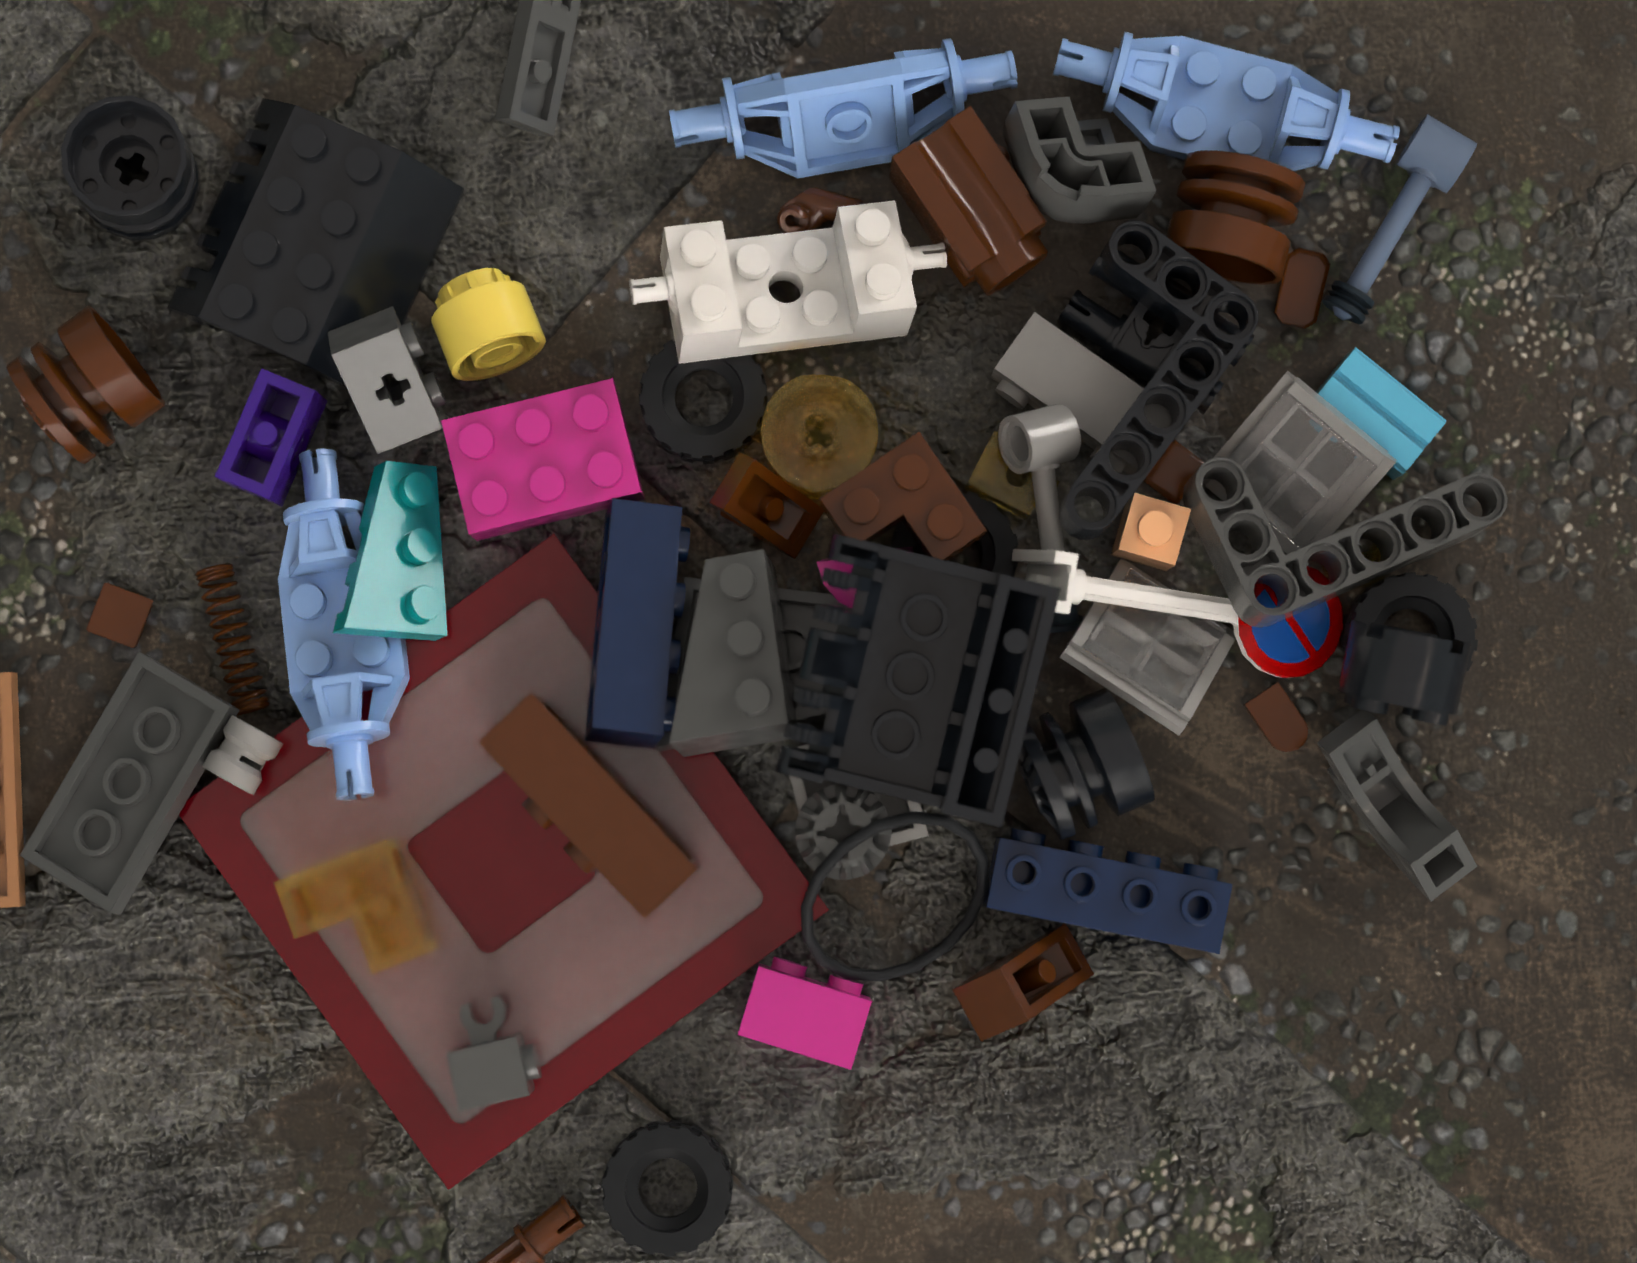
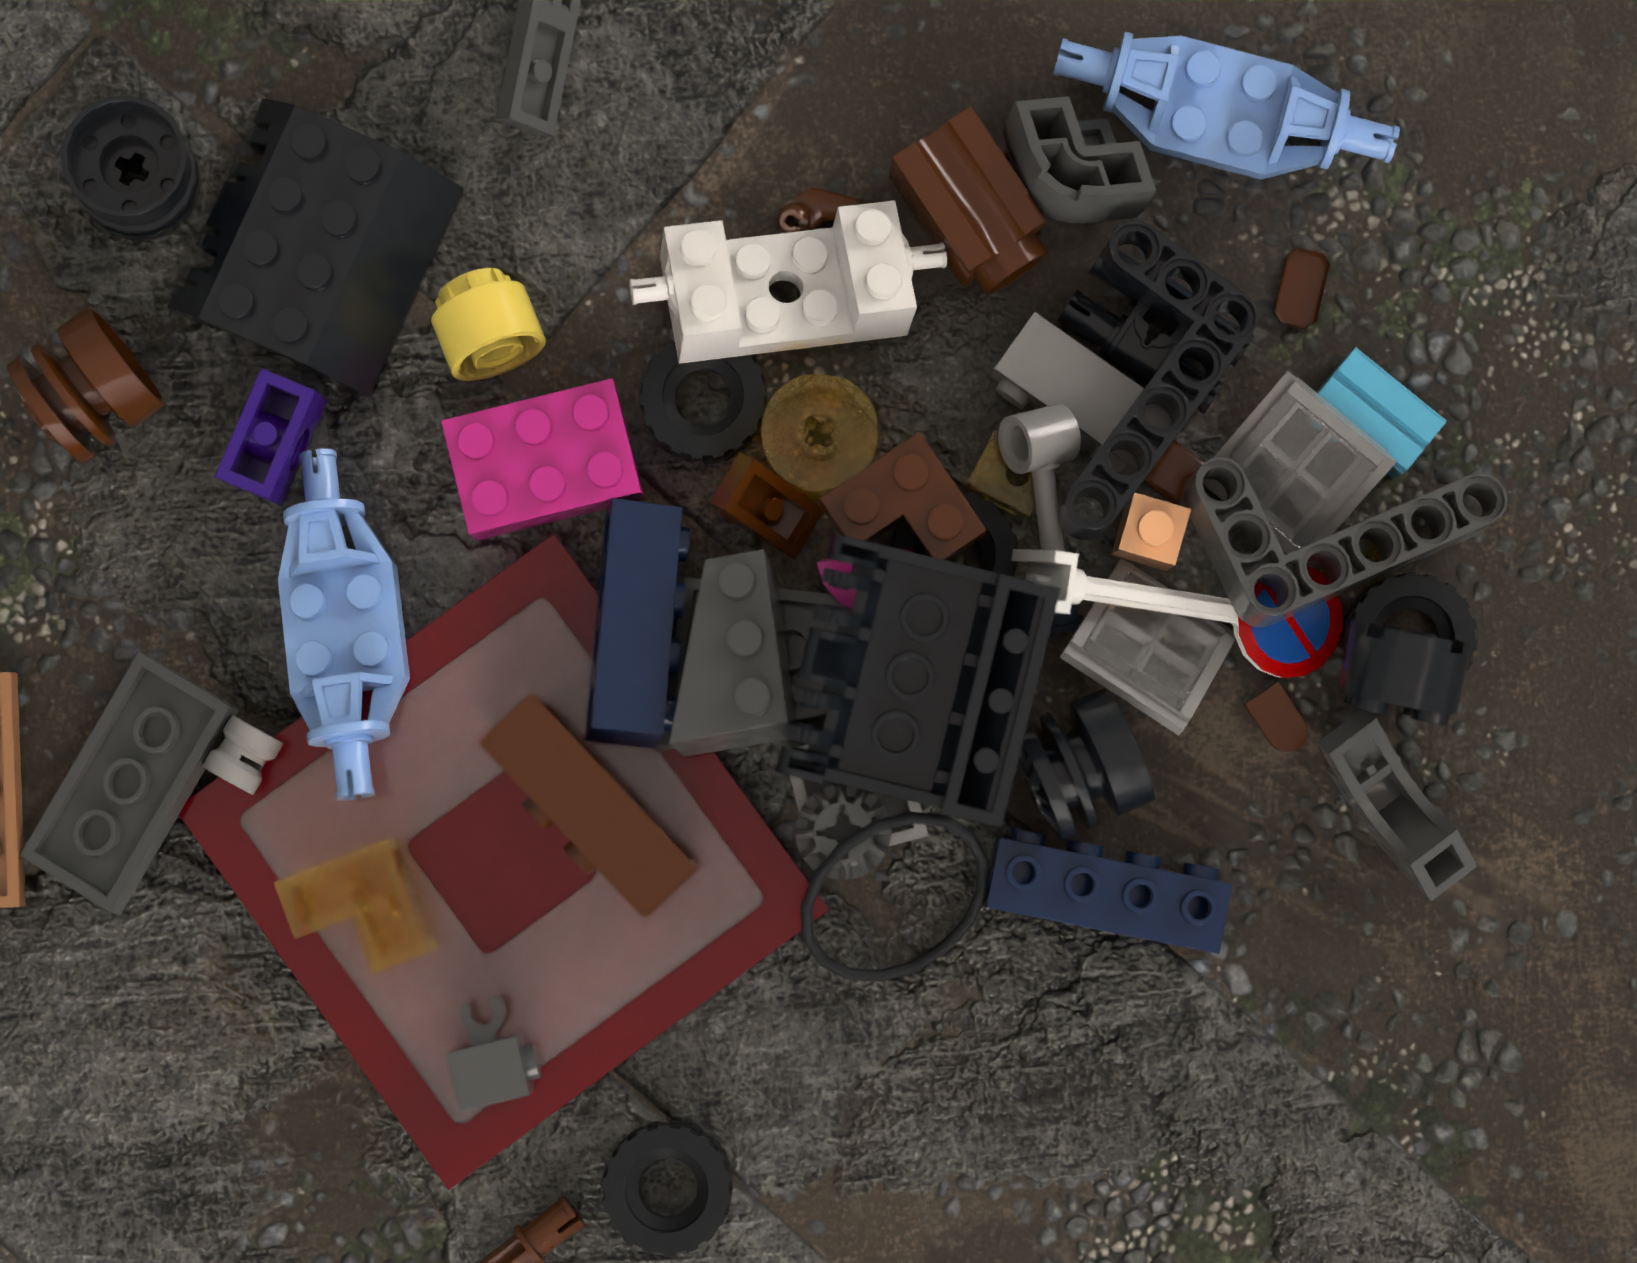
(120, 615): reddish brown piece -> none
(216, 573): reddish brown piece -> none
(393, 410): brick -> none
(399, 562): wing -> none
(806, 1013): dark pink brick -> none
(846, 113): light blue plate -> none
(1023, 983): reddish brown slope -> none
(1234, 215): reddish brown wheel -> none
(1432, 159): sand blue piece -> none

